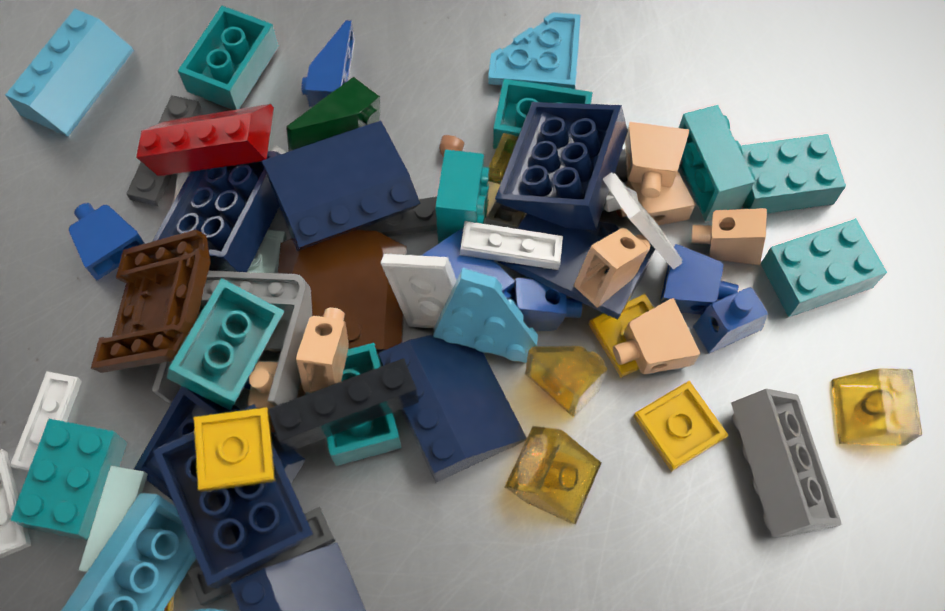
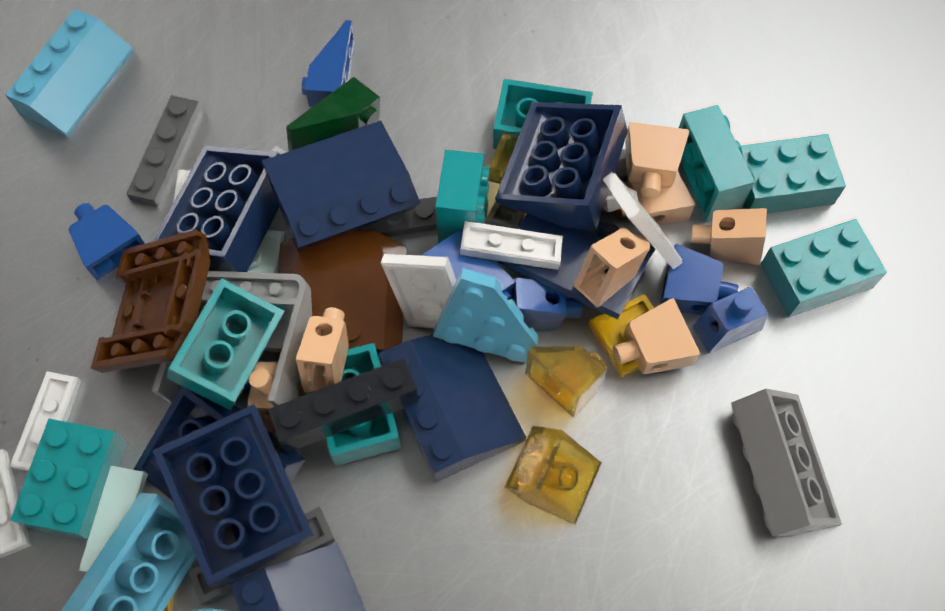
(207, 141): red slope -> none
(229, 58): teal brick -> none
(233, 449): yellow tile -> none
(450, 143): nougat hinge -> none
(541, 54): medium azure plate -> none
(680, 425): yellow tile -> none
(877, 407): clear yellow slope -> none

